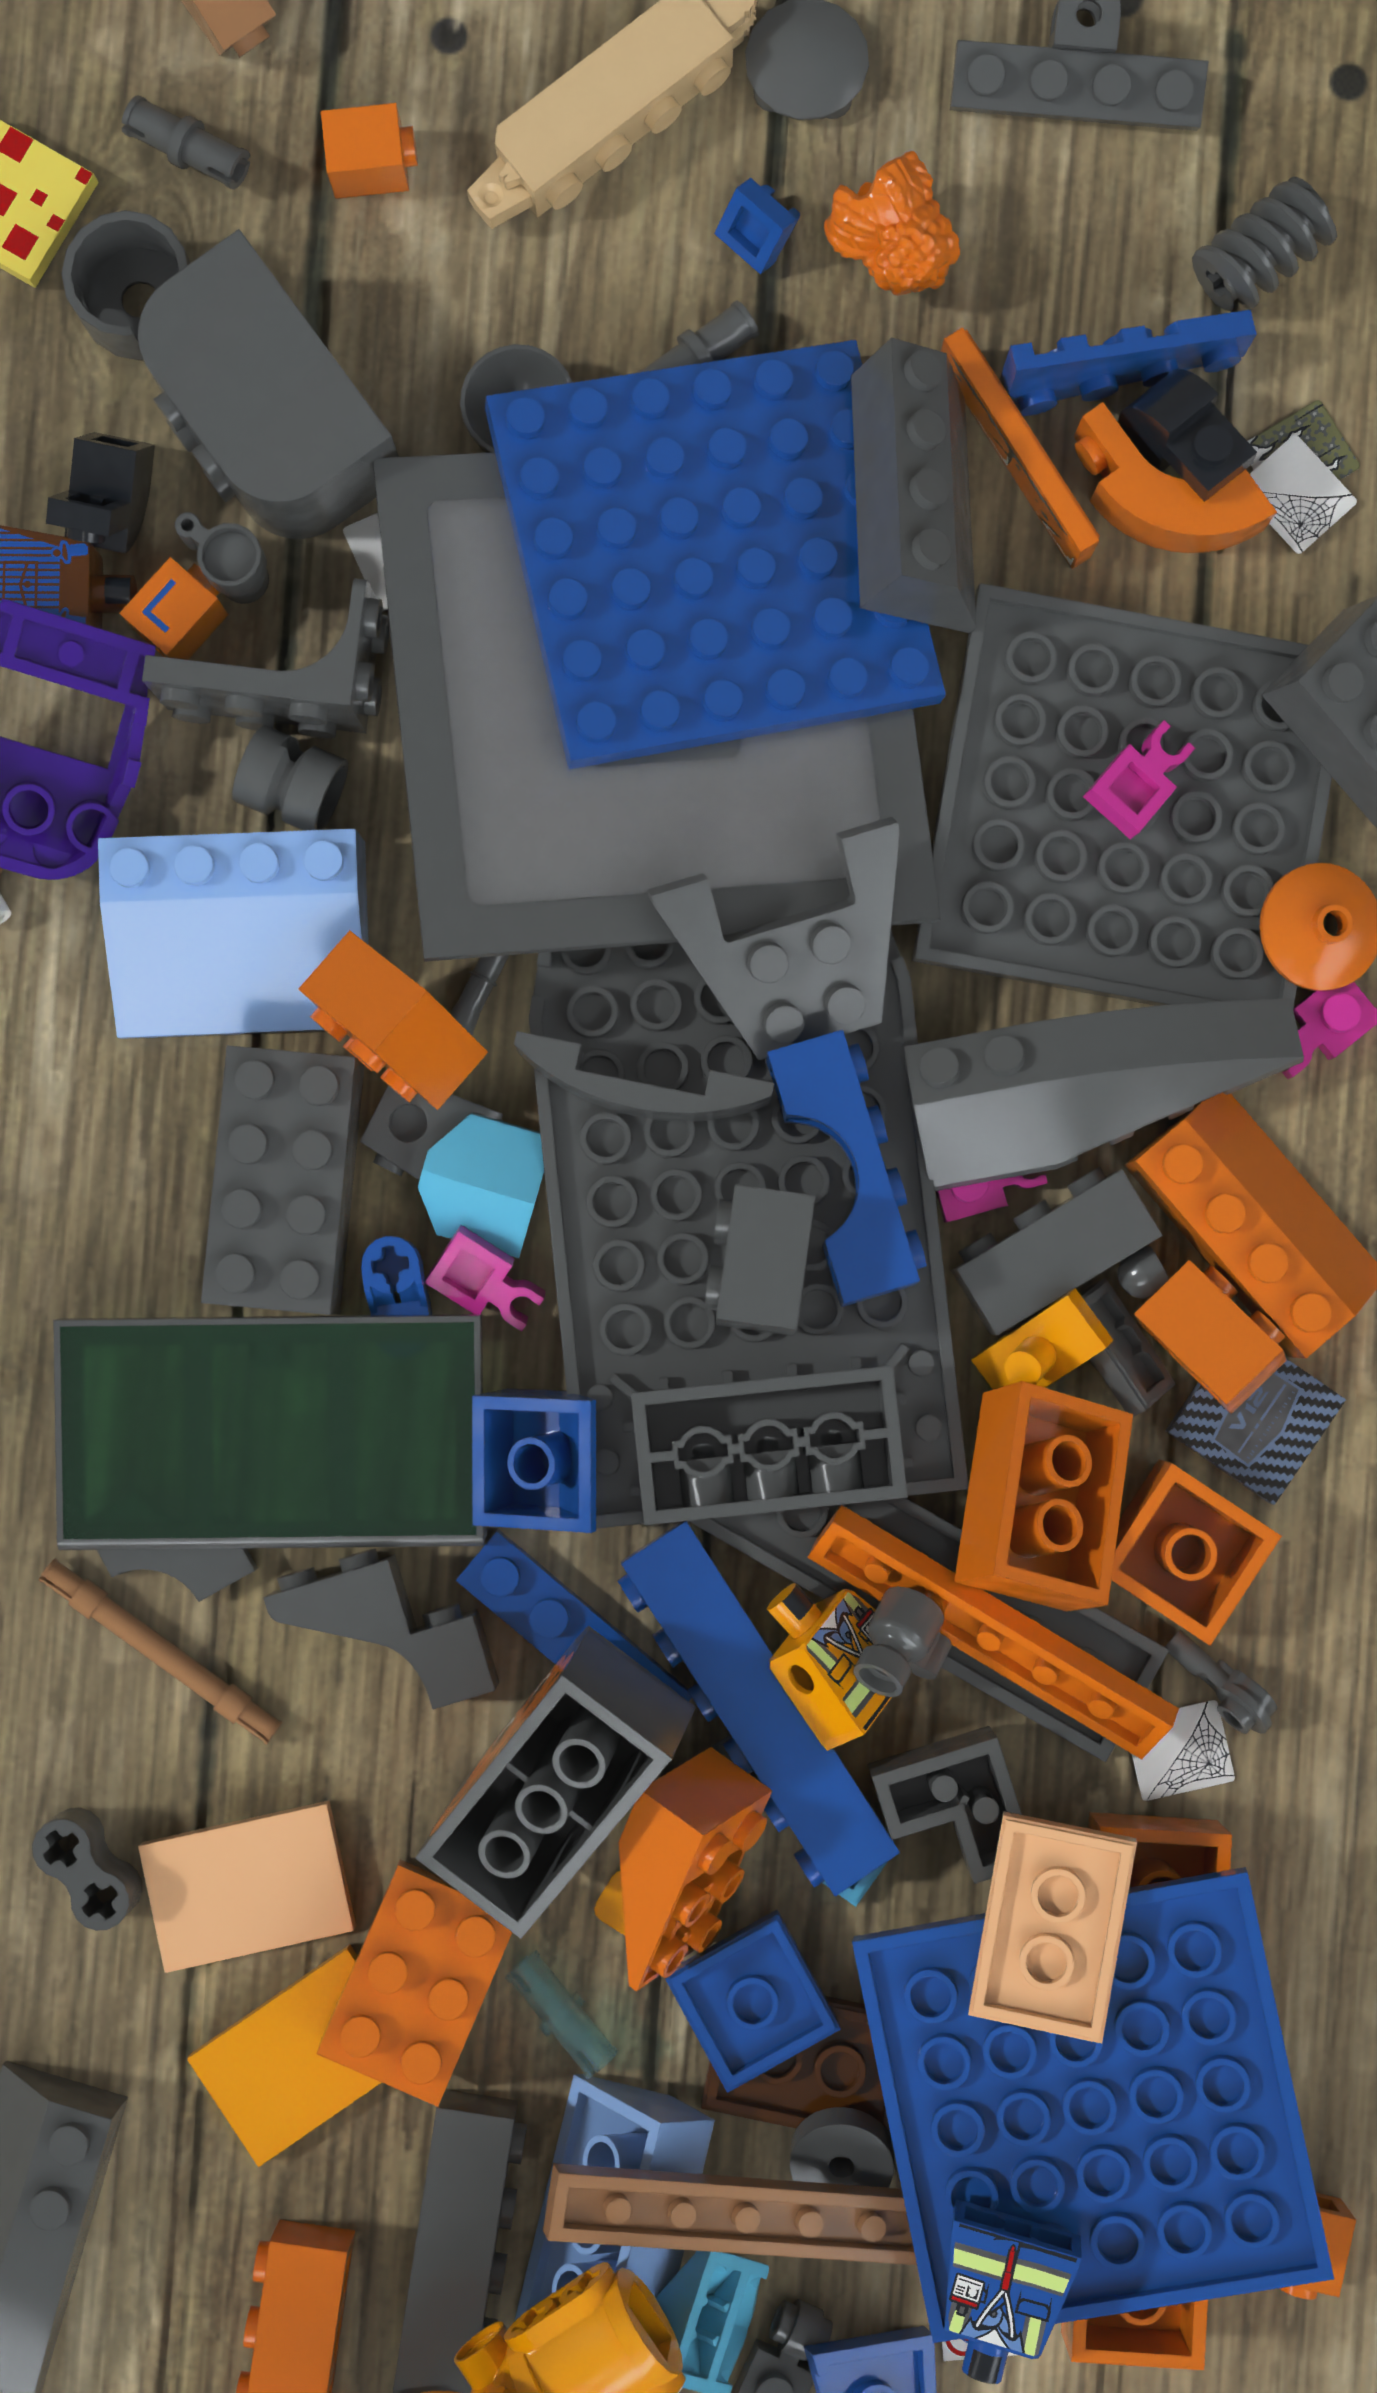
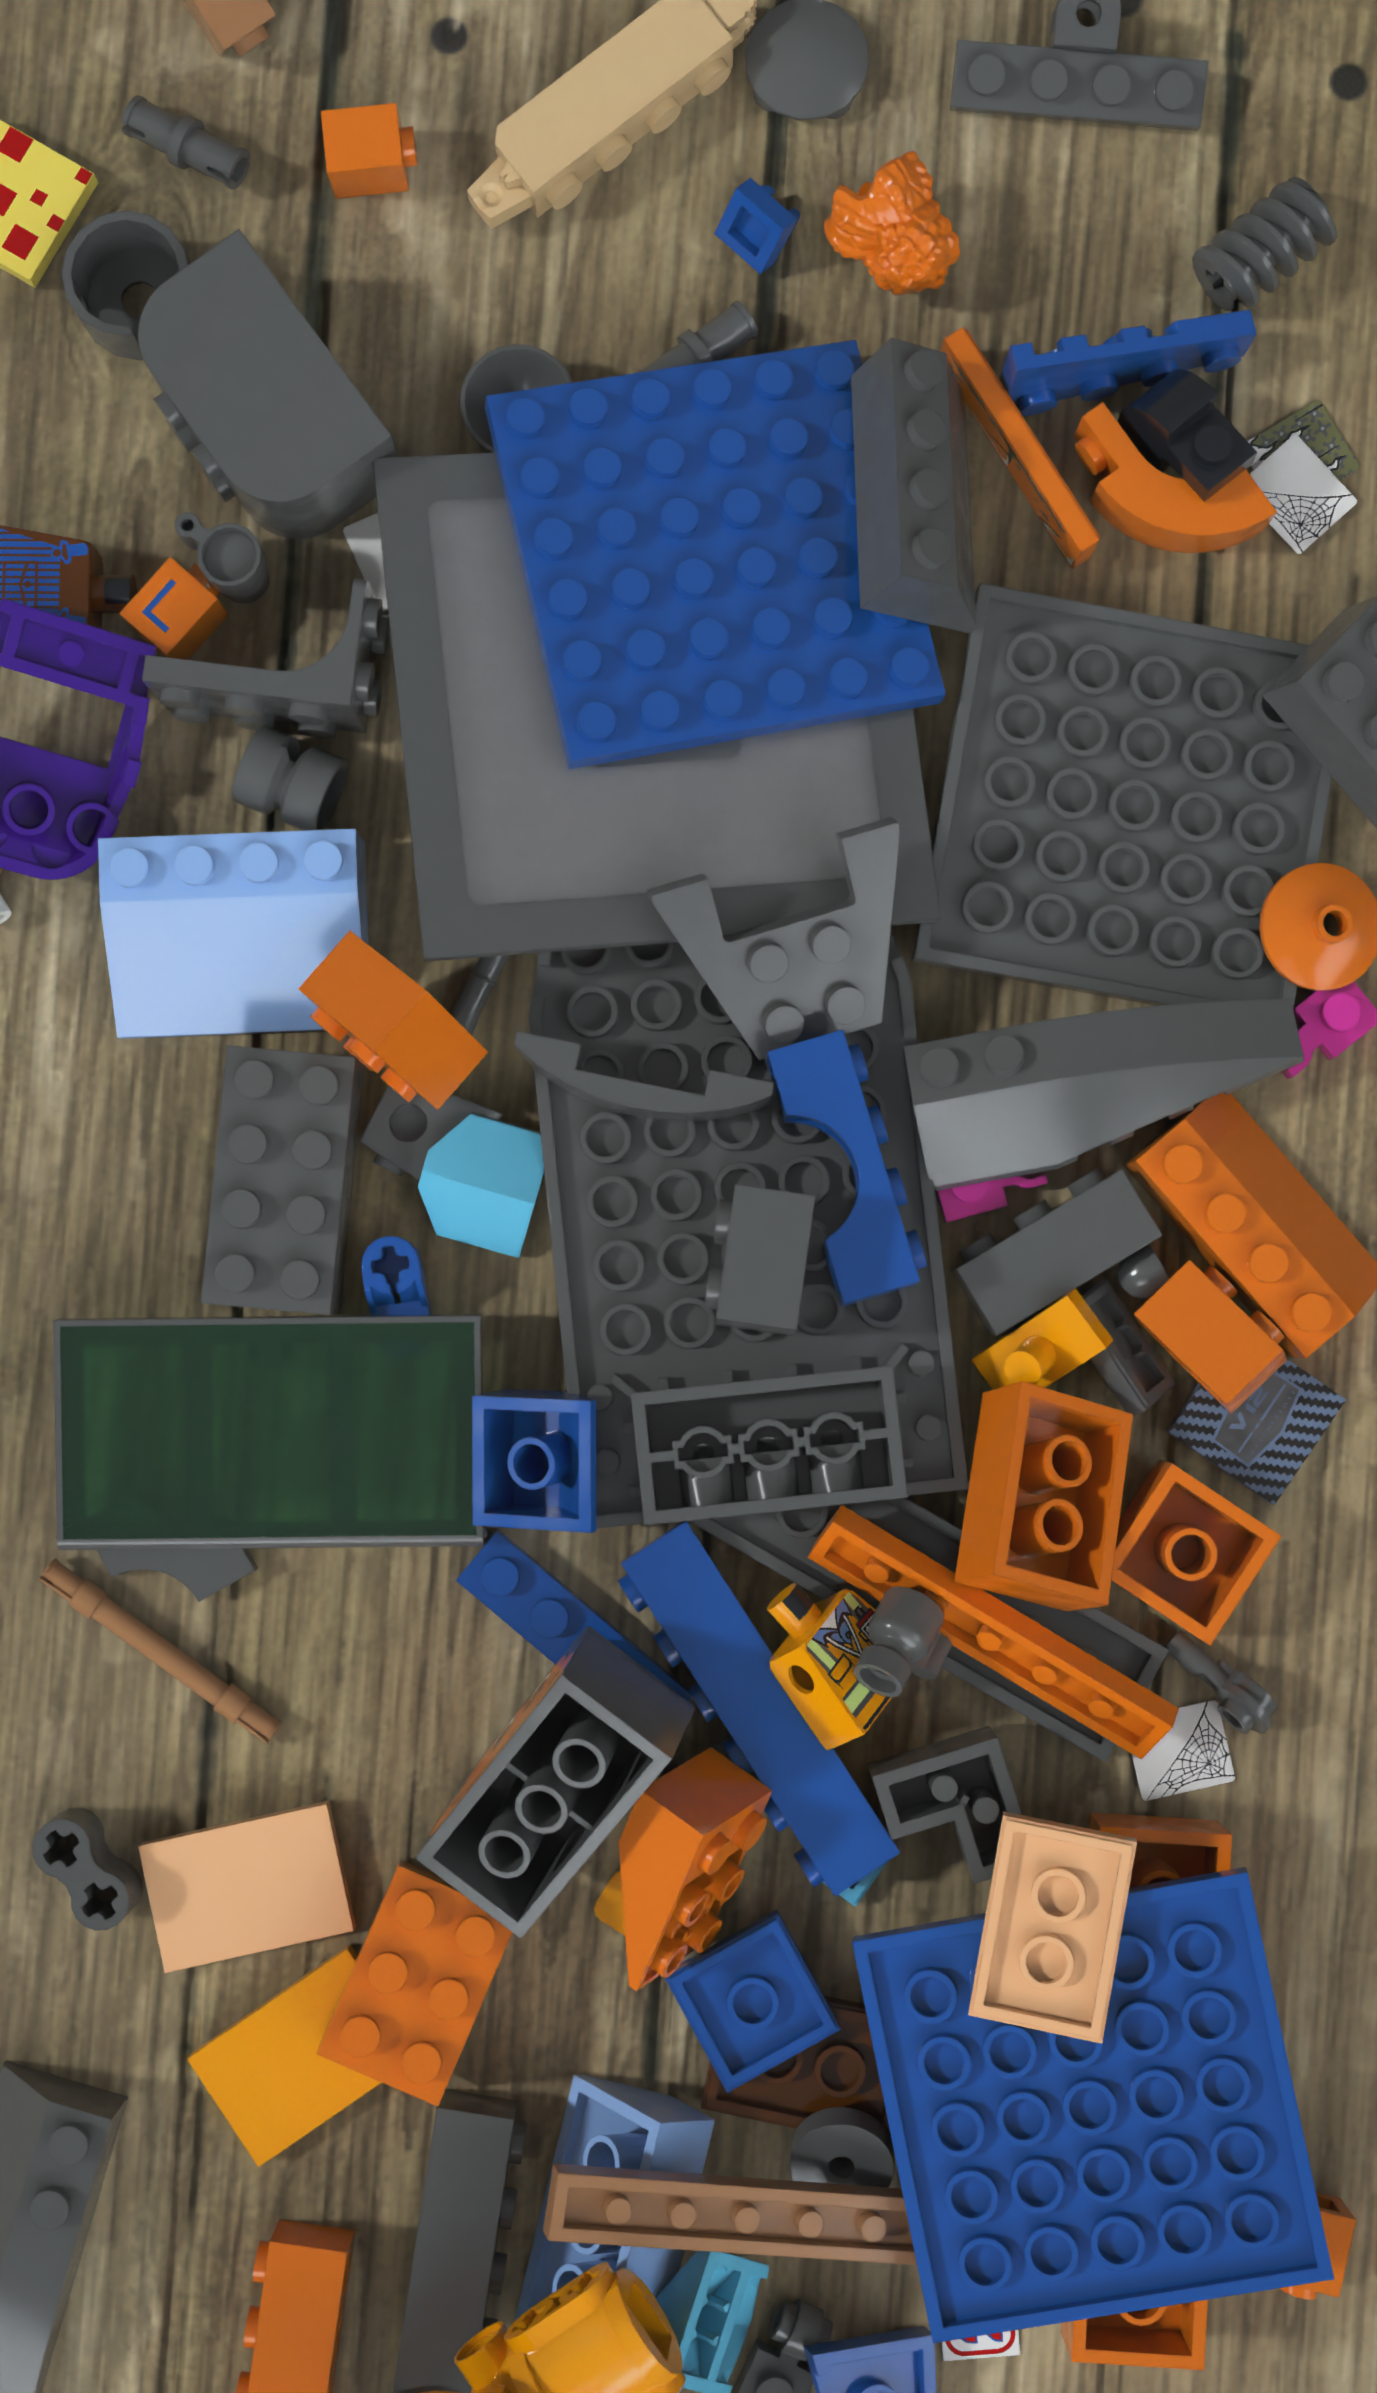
(105, 492): black brick -> none
(372, 1606): dark grey arch -> none
(476, 1273): dark pink plate -> none
(561, 2014): clear light blue pin -> none
(1005, 2286): torso -> none
(1135, 783): dark pink plate -> none

